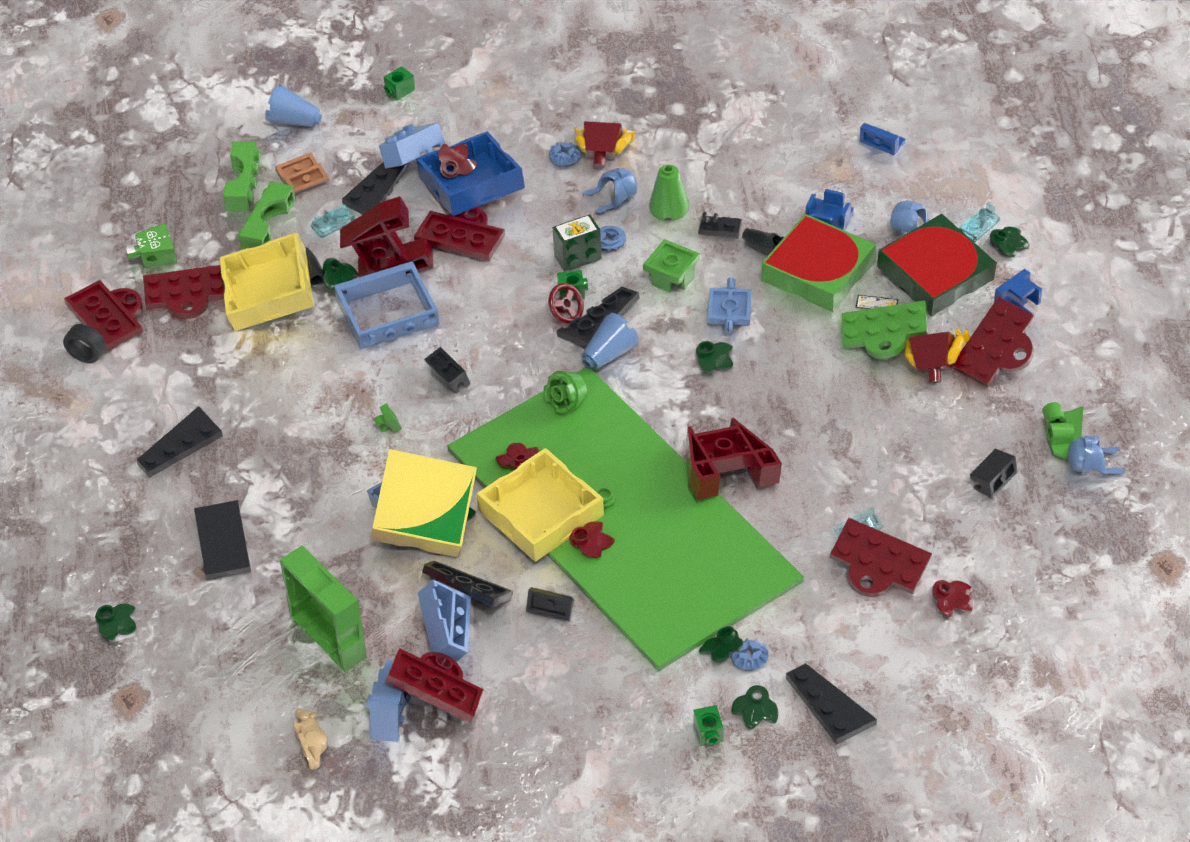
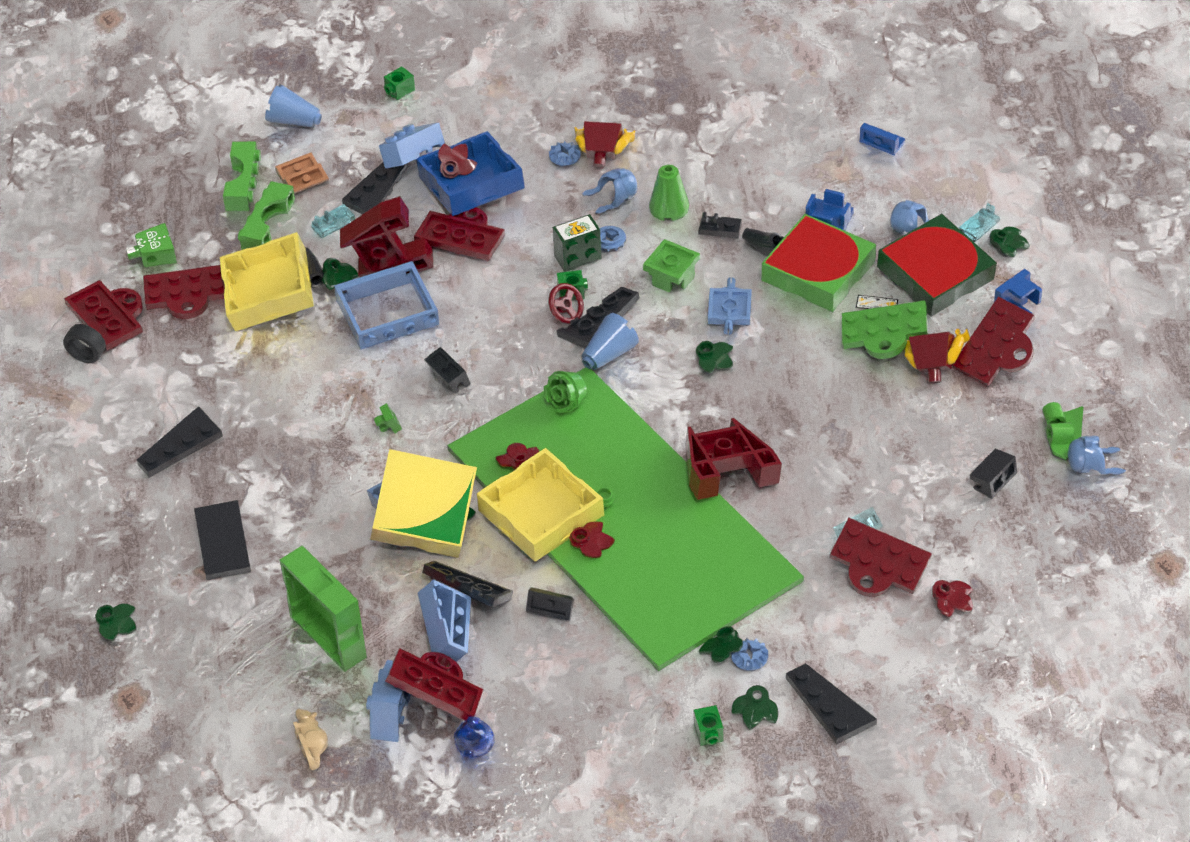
(474, 738): none -> clear blue helmet

